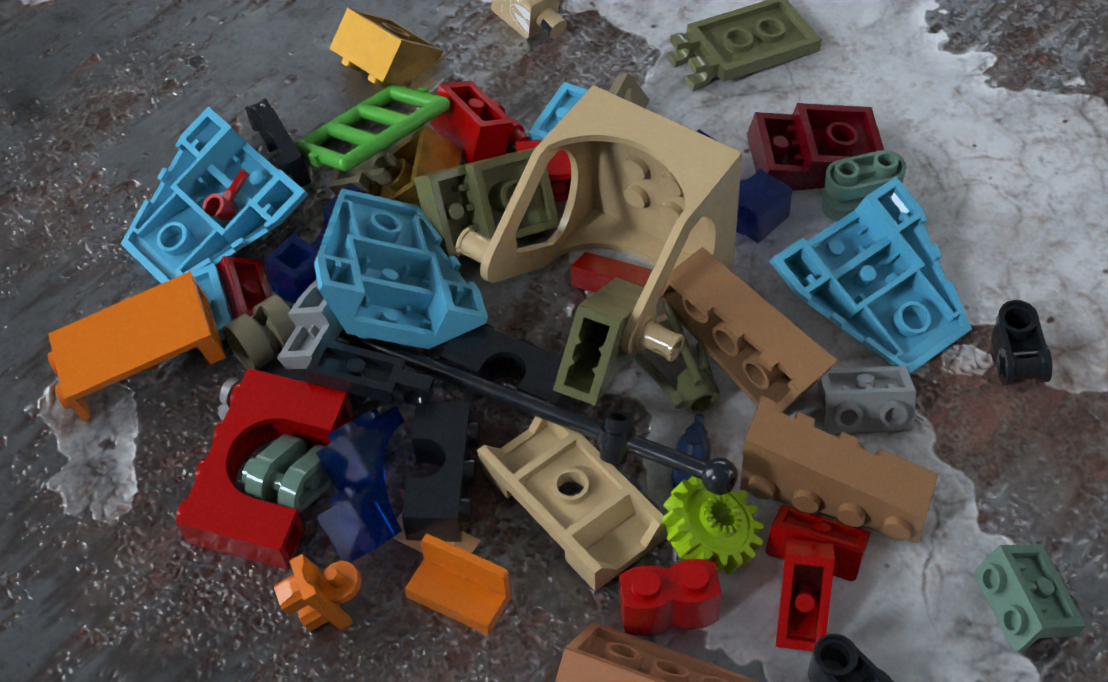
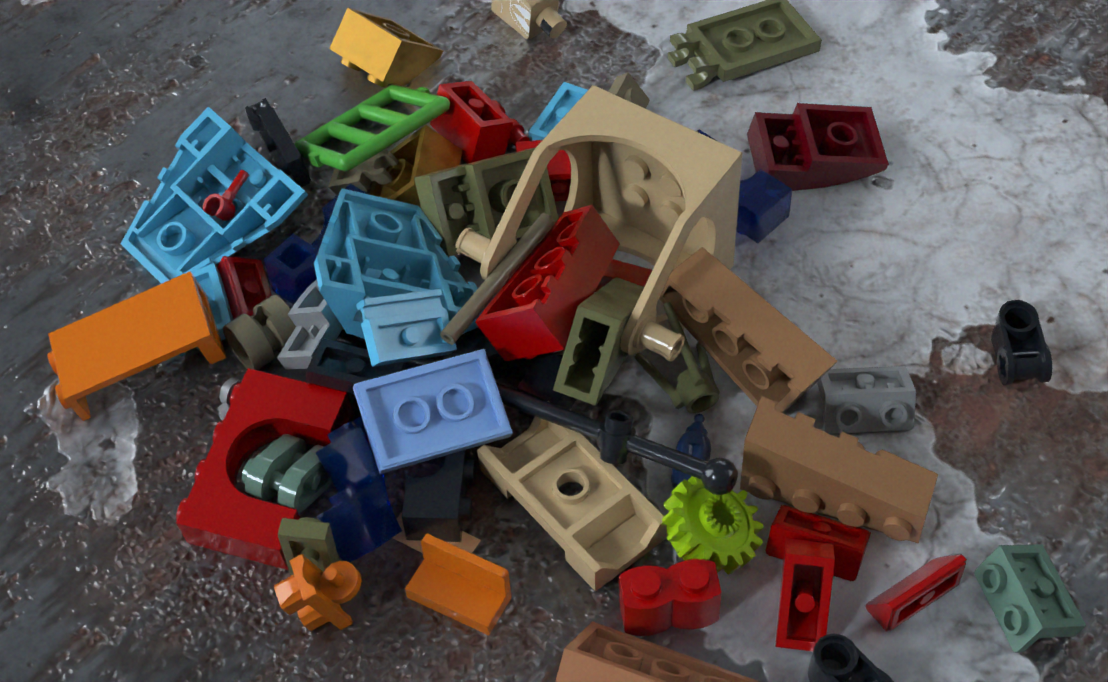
(309, 538): none -> olive plate
(404, 327): none -> medium azure plate
(432, 411): none -> light blue tile
(497, 279): none -> dark tan piece
(542, 296): none -> red wedge
(855, 177): sand green brick -> none
(879, 279): medium azure wedge -> none
(917, 591): none -> red slope

